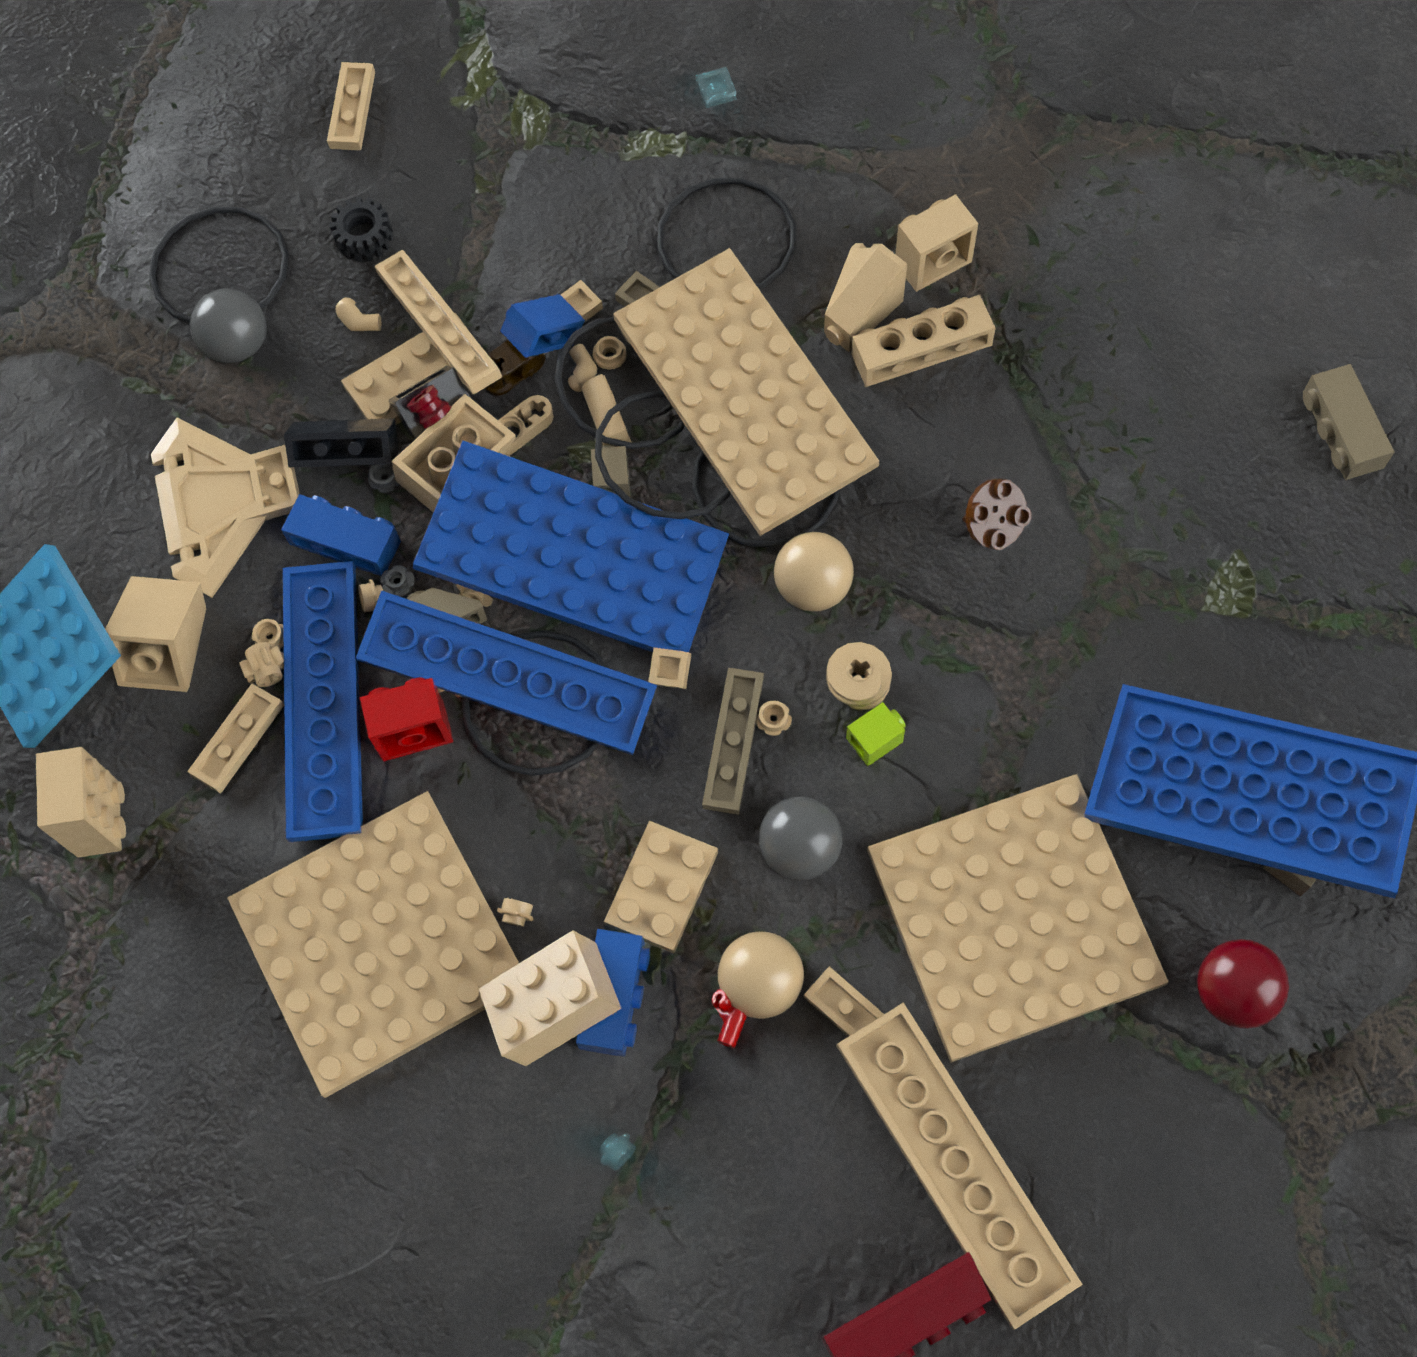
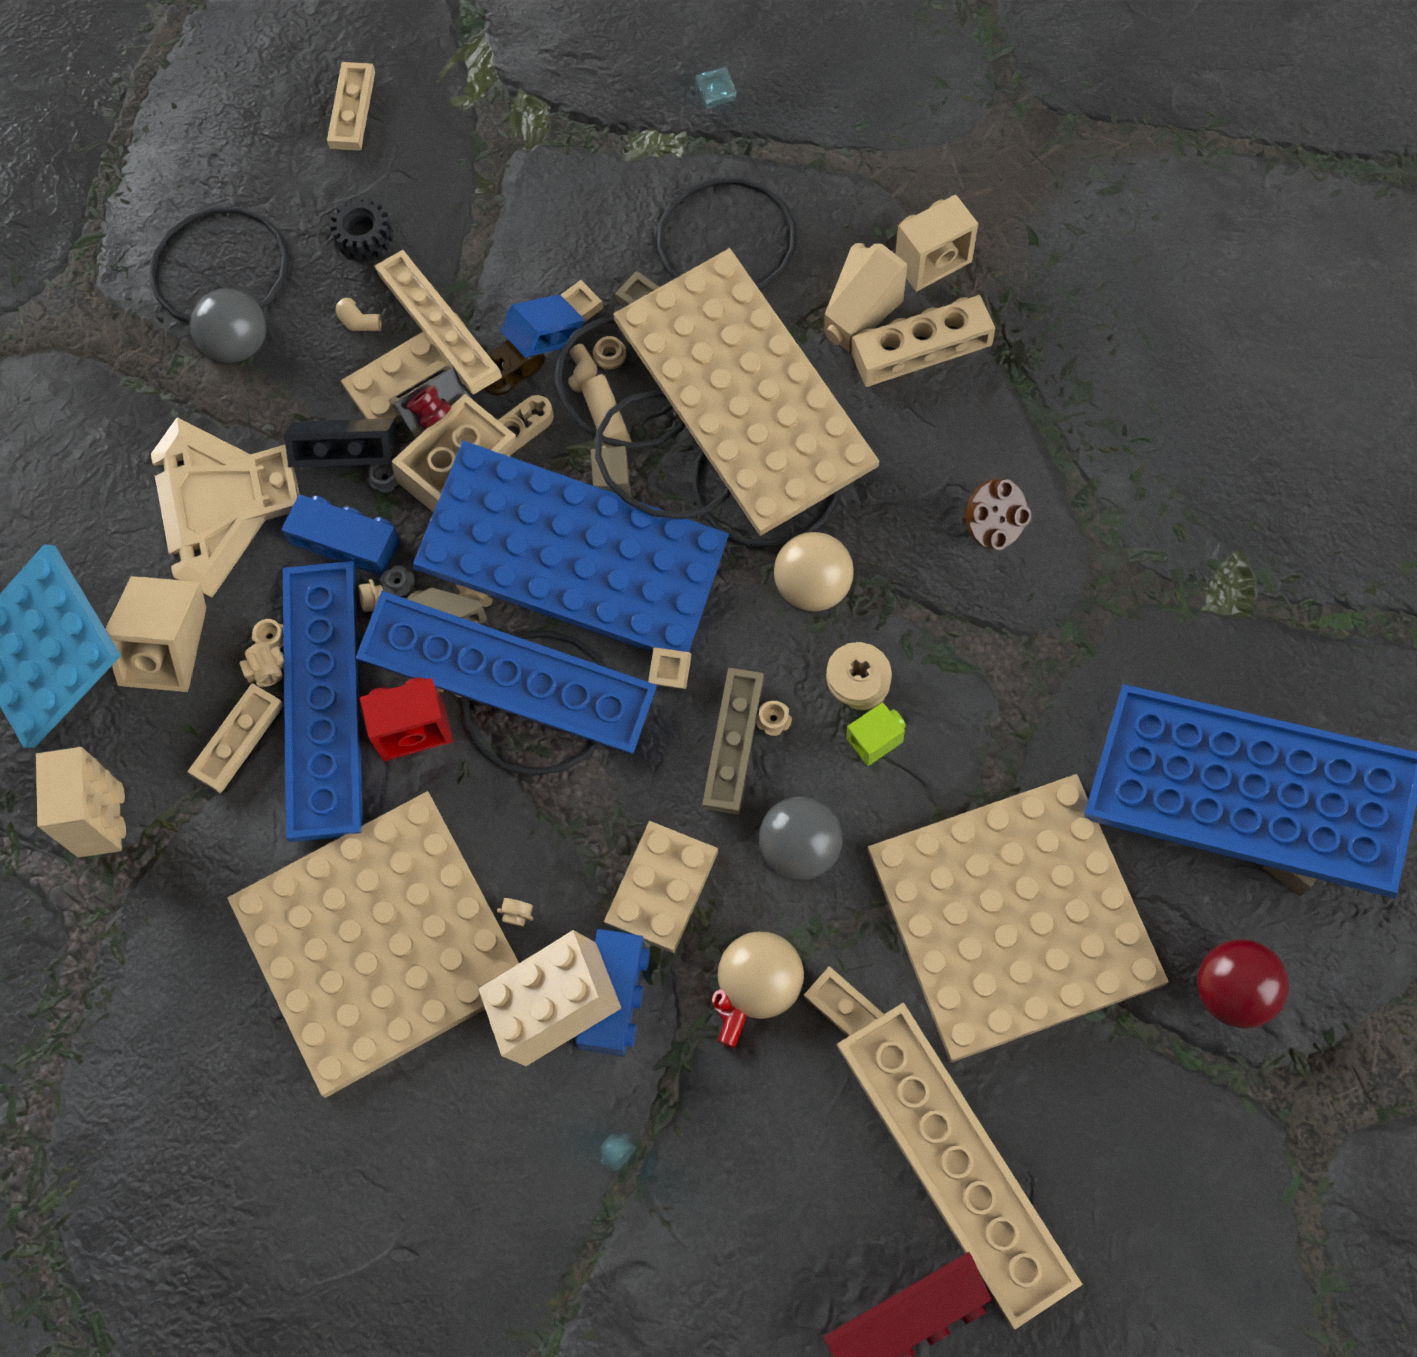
(1347, 422): dark tan brick -> none

